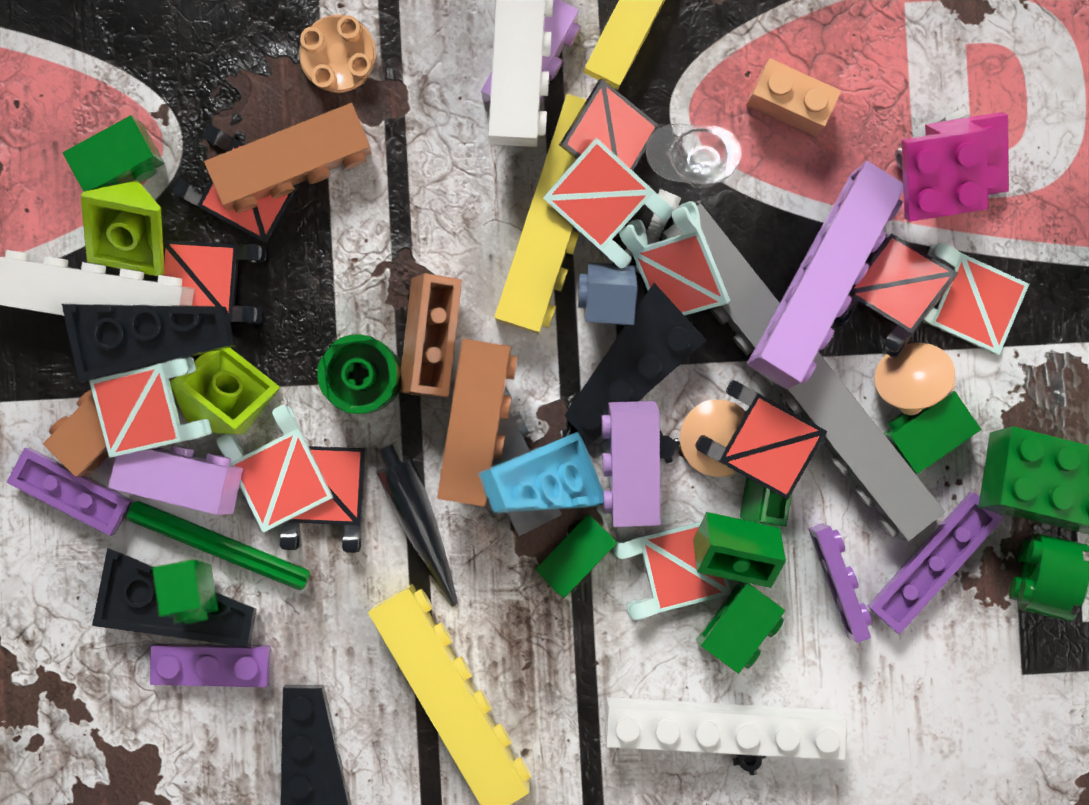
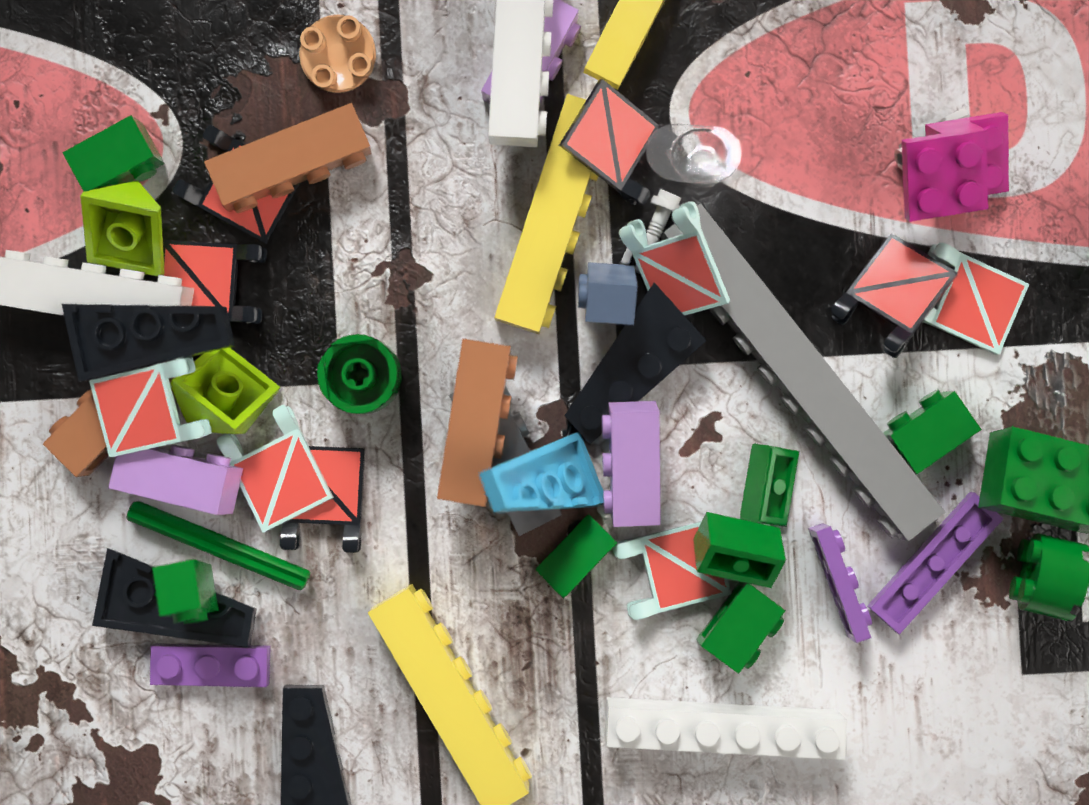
(73, 495): medium lavender plate -> none
(416, 517): black piece -> none
(430, 336): nougat brick -> none
(601, 196): coral flag -> none
(667, 447): black piece -> none
(715, 420): light nougat dish -> none
(748, 762): black piece -> none
(767, 444): coral flag -> none
(793, 97): light nougat brick -> none
(826, 276): lavender brick -> none
(915, 378): light nougat dish -> none

